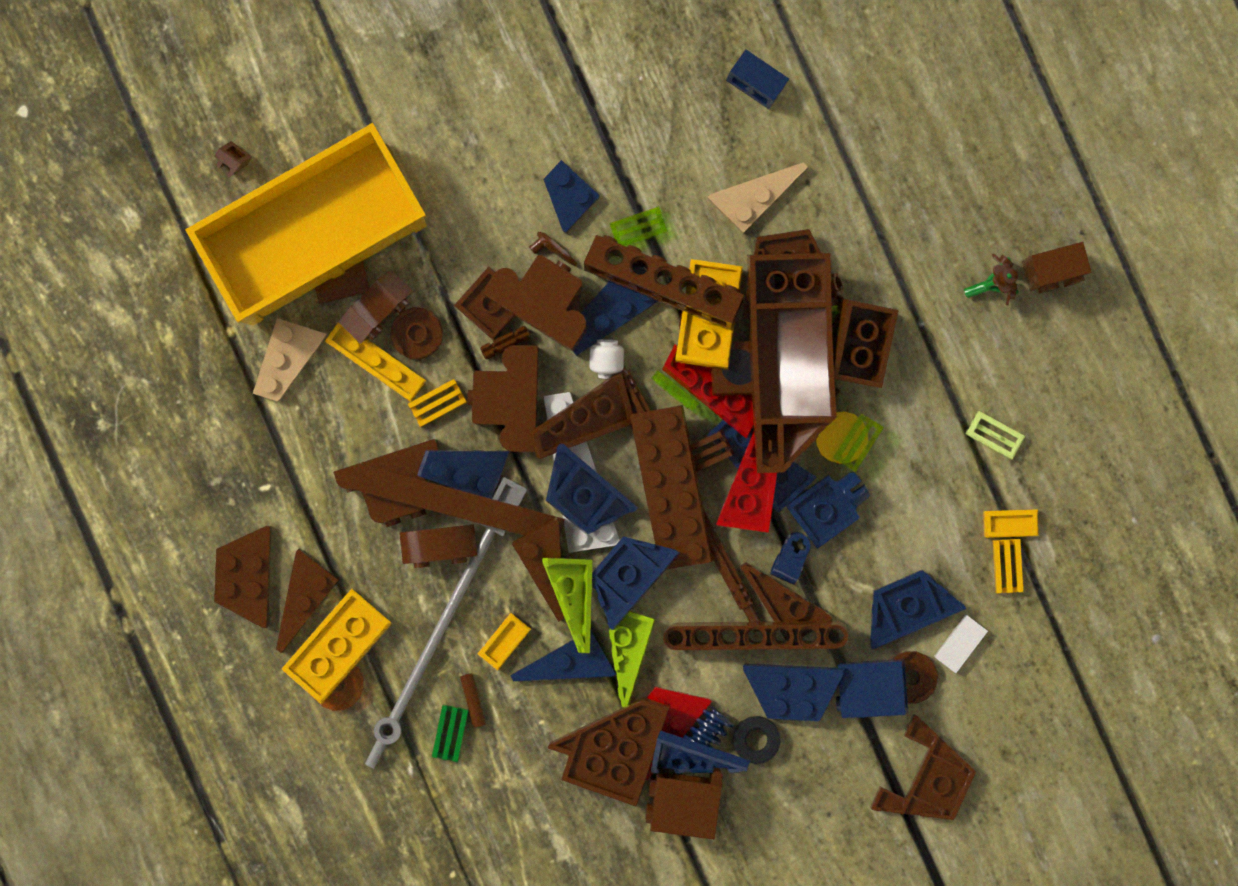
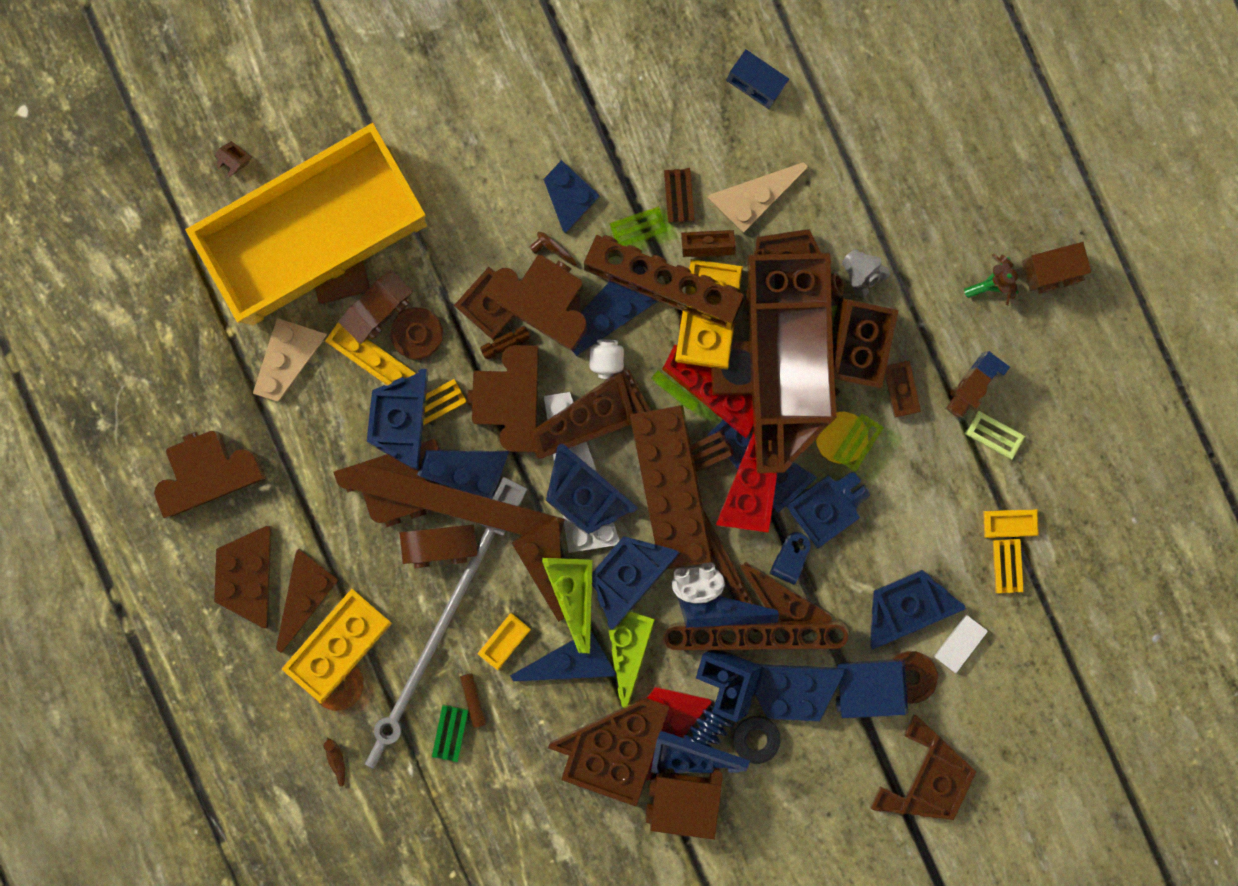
(204, 473): none -> reddish brown brick
(335, 760): none -> reddish brown bar
(398, 418): none -> dark blue wing
(681, 218): none -> reddish brown tile
(698, 583): none -> white dish
(708, 243): none -> reddish brown plate
(725, 612): none -> dark blue wing
(735, 681): none -> dark blue brick
(864, 271): none -> light grey rock
(902, 389): none -> reddish brown plate
(975, 382): none -> reddish brown hips

